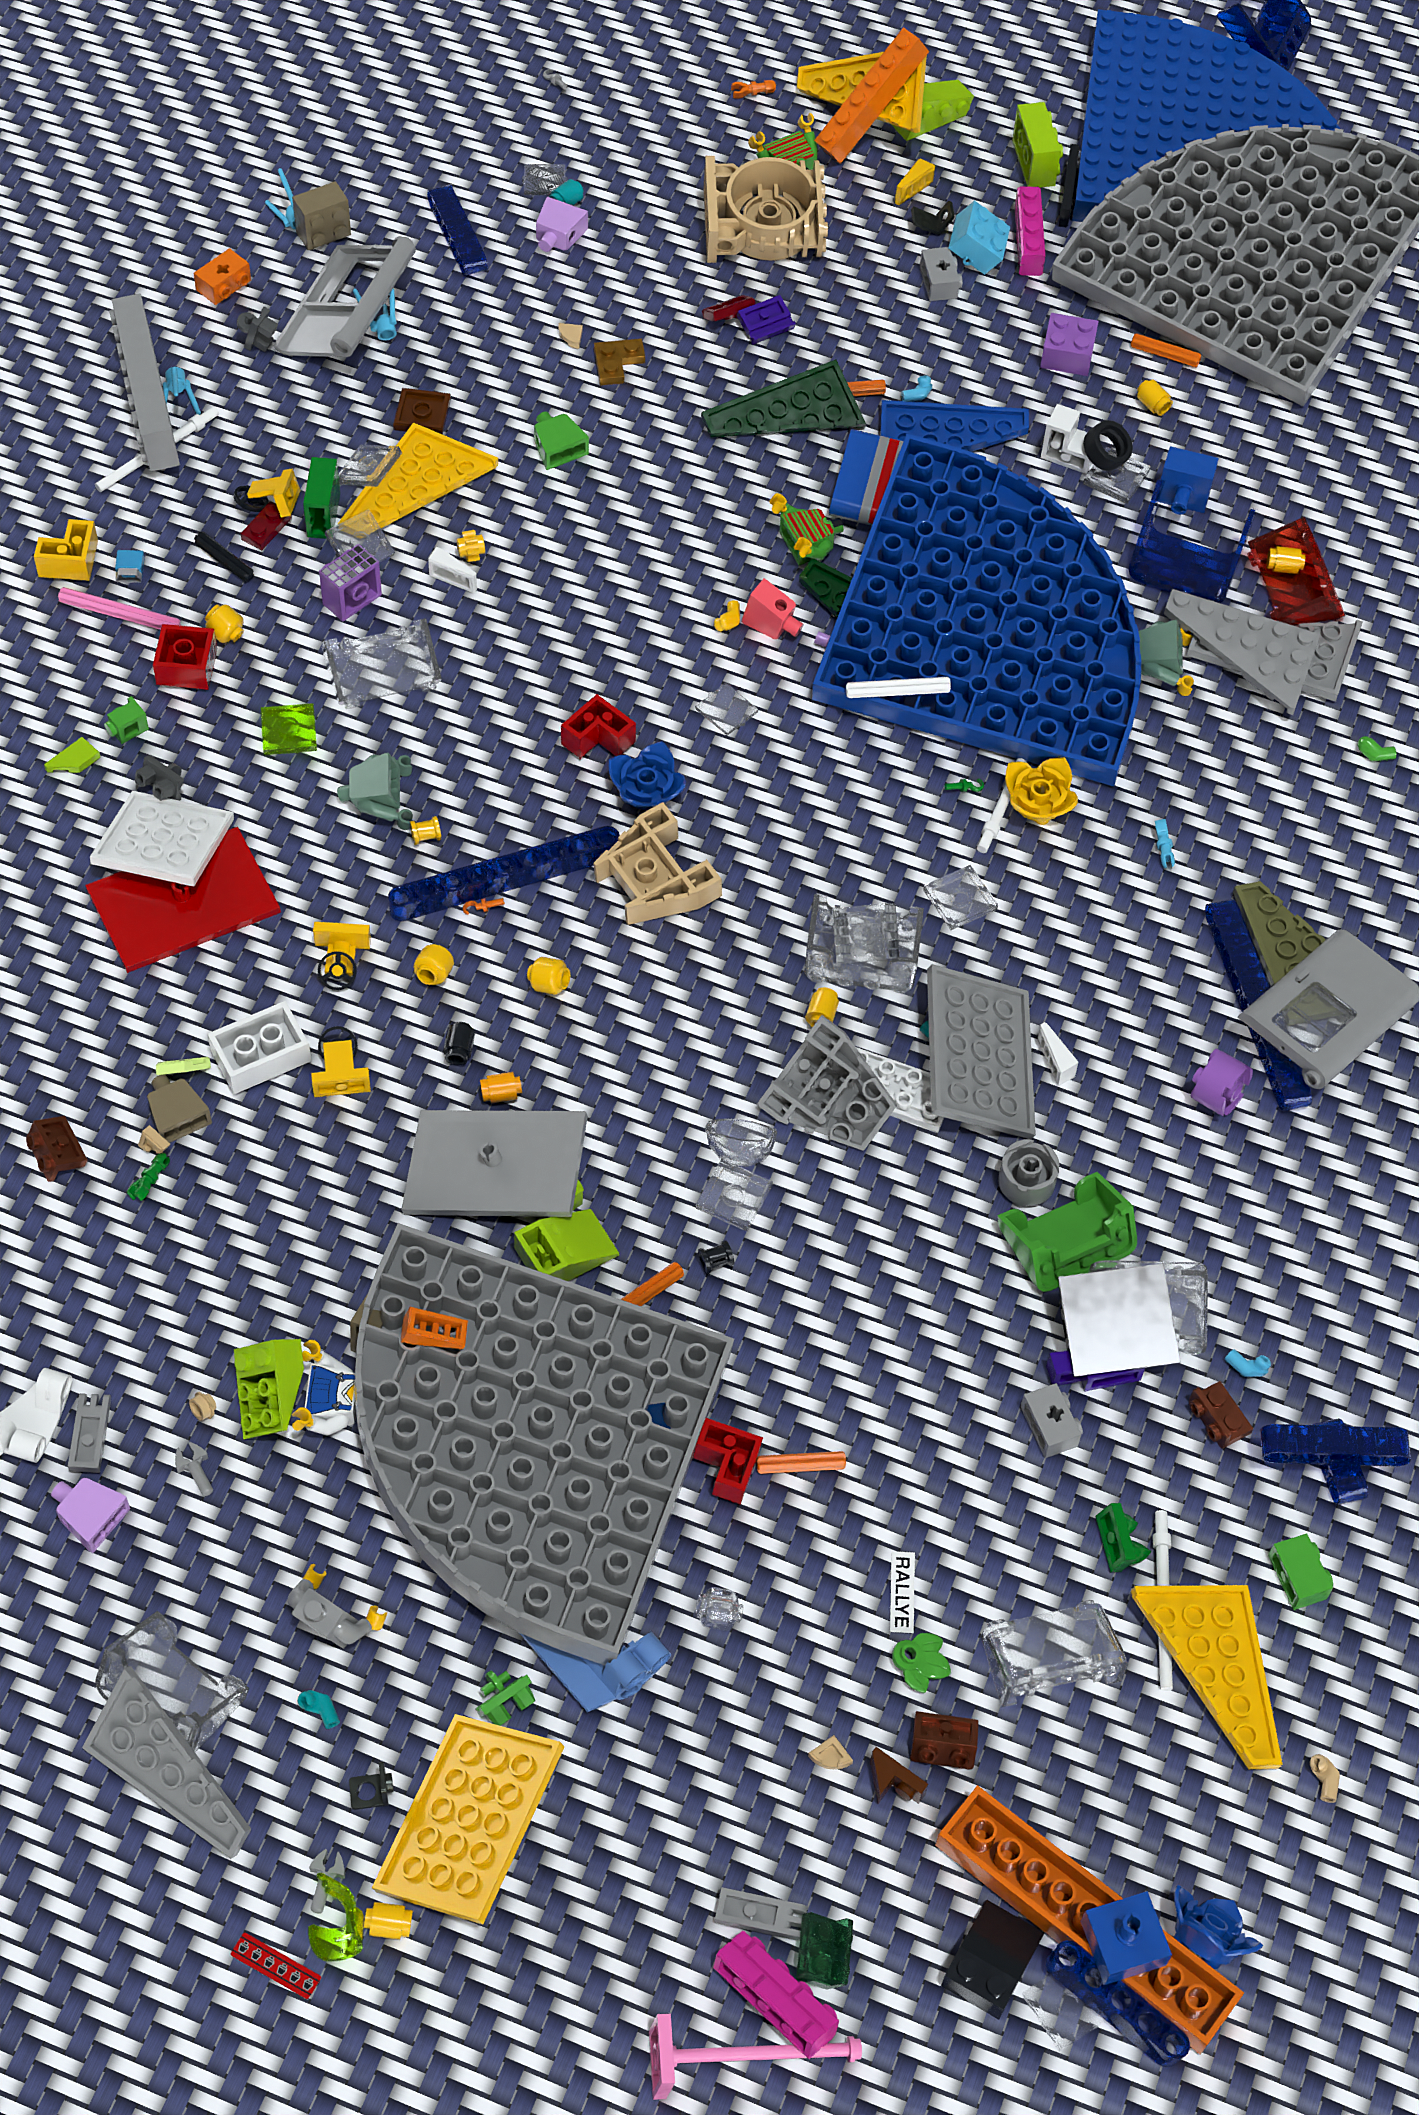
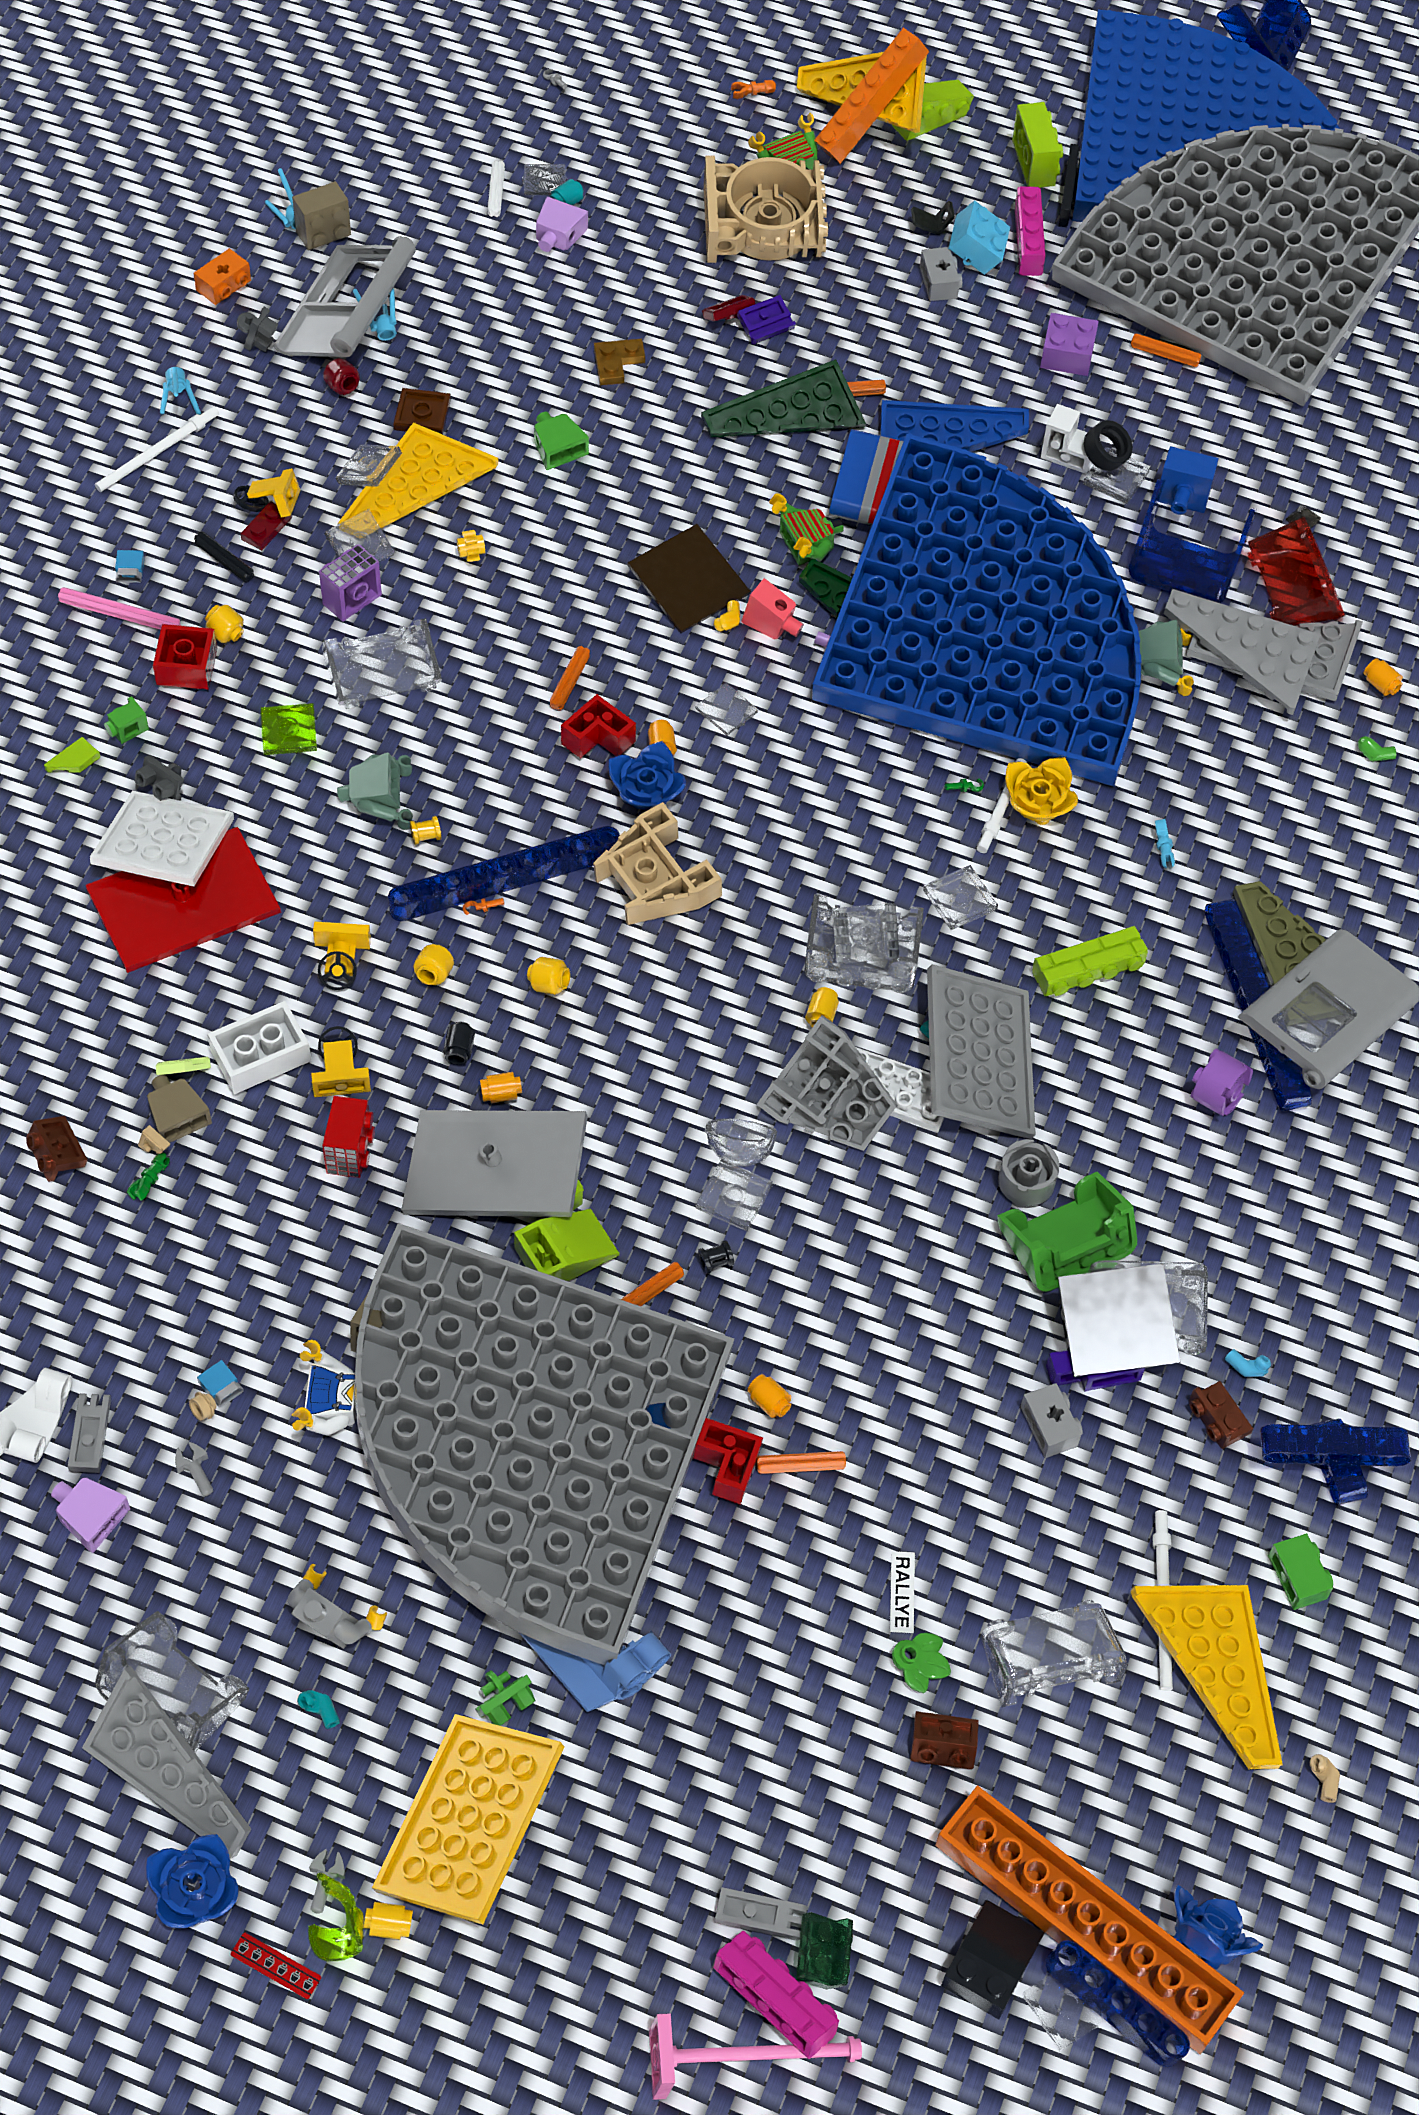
(69, 556): yellow brick -> none
(144, 382): light grey brick -> none
(173, 1869): none -> blue brick
(220, 1383): none -> dark azure piece
(268, 1385): lime slope -> none
(321, 496): green brick -> none
(341, 376): none -> dark red head
(348, 1137): none -> red brick
(383, 1784): pearl dark grey bracket -> none
(422, 1337): orange slope -> none
(452, 571): white slope -> none
(457, 230): clear blue beam -> none
(496, 188): none -> white axle
(569, 678): none -> orange axle
(571, 334): tan tile -> none
(662, 731): none -> light orange brick
(688, 578): none -> dark brown piece
(718, 1609): clear head -> none
(769, 1396): none -> light orange brick
(830, 1755): tan tile -> none
(890, 1772): reddish brown slope -> none
(898, 687): white axle -> none
(915, 180): yellow slope -> none
(920, 392): medium azure arm -> none
(1059, 1058): white slope -> none
(1090, 961): none -> lime brick
(1115, 1534): green tile -> none
(1126, 1938): blue brick -> none
(1154, 397): yellow brick -> none
(1285, 560): yellow brick -> none
(1302, 511): none -> clear smoke slope
(1383, 677): none -> light orange brick

